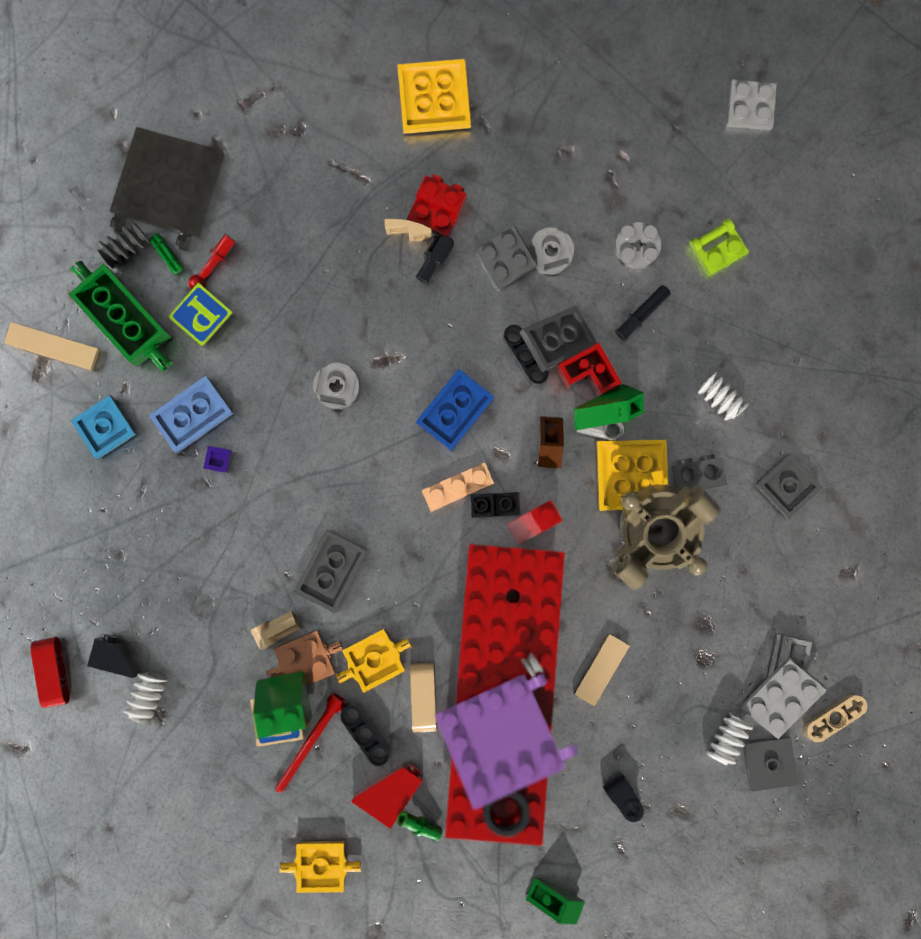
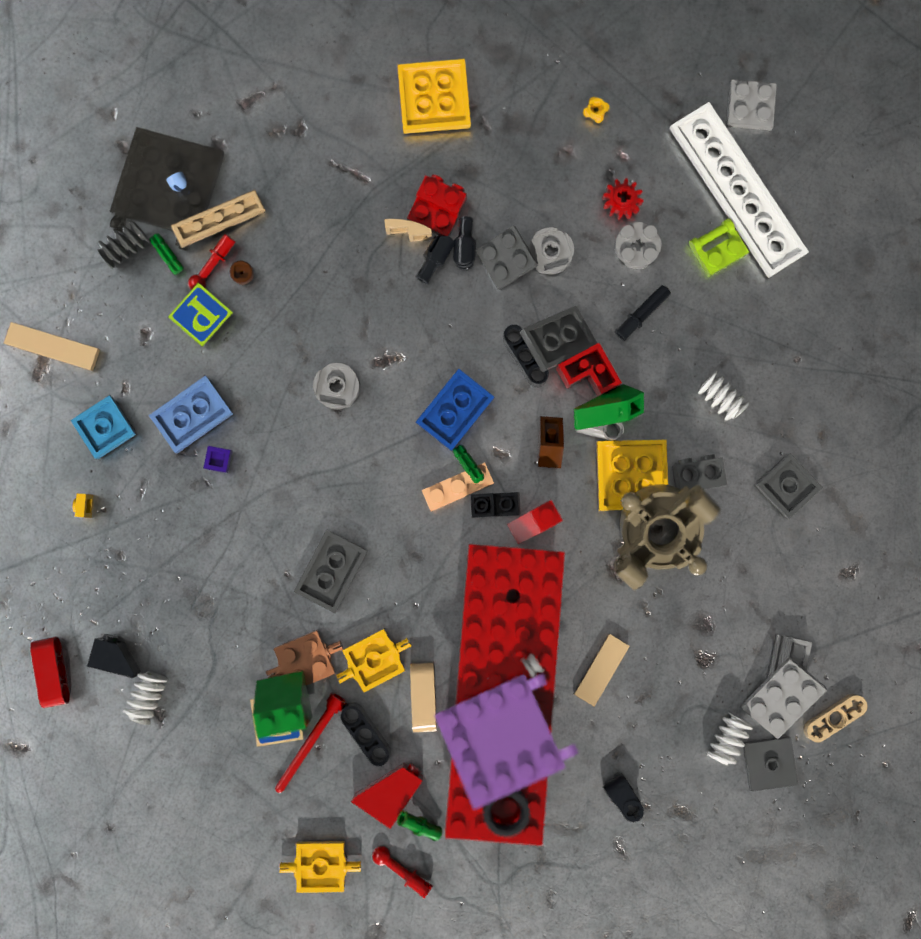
(83, 505): none -> yellow plate
(120, 315): green brick -> none
(177, 181): none -> light blue hinge
(217, 218): none -> tan tile
(241, 272): none -> reddish brown tile
(271, 632): tan piece -> none
(382, 856): none -> red pin
(464, 245): none -> black arm
(468, 464): none -> green axle
(555, 901): green slope -> none
(602, 107): none -> yellow plate
(630, 196): none -> red gear
(745, 176): none -> white plate

